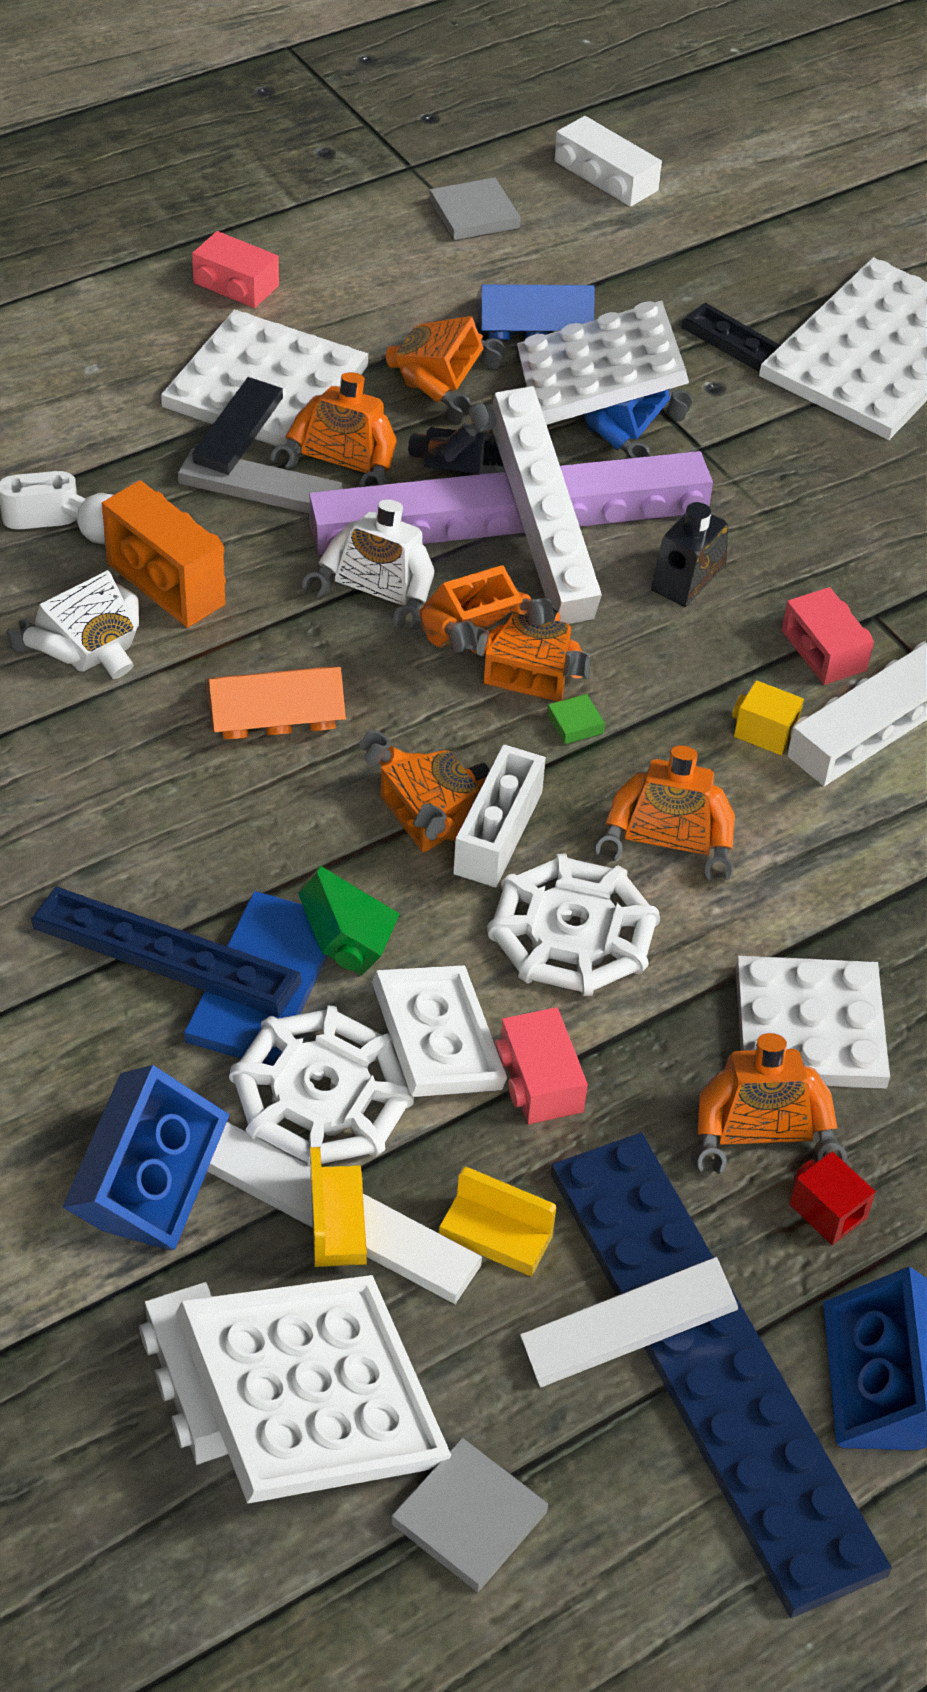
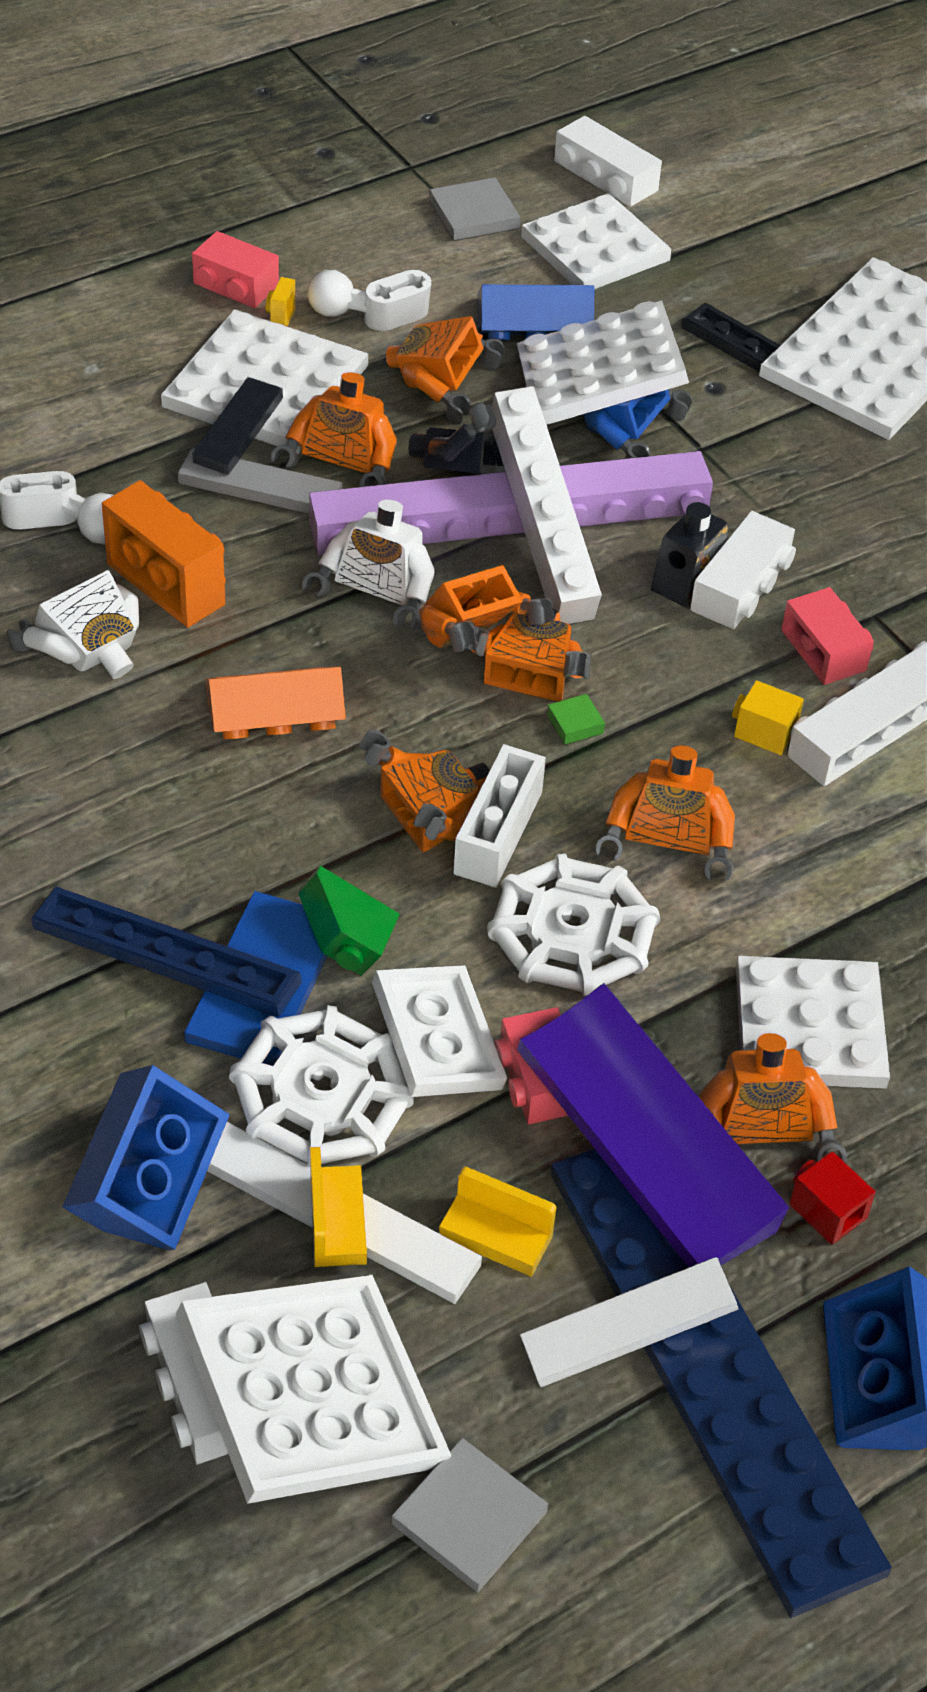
(282, 301): none -> yellow plate
(385, 302): none -> white beam
(596, 242): none -> white plate
(653, 1131): none -> dark purple arch
(743, 570): none -> white brick

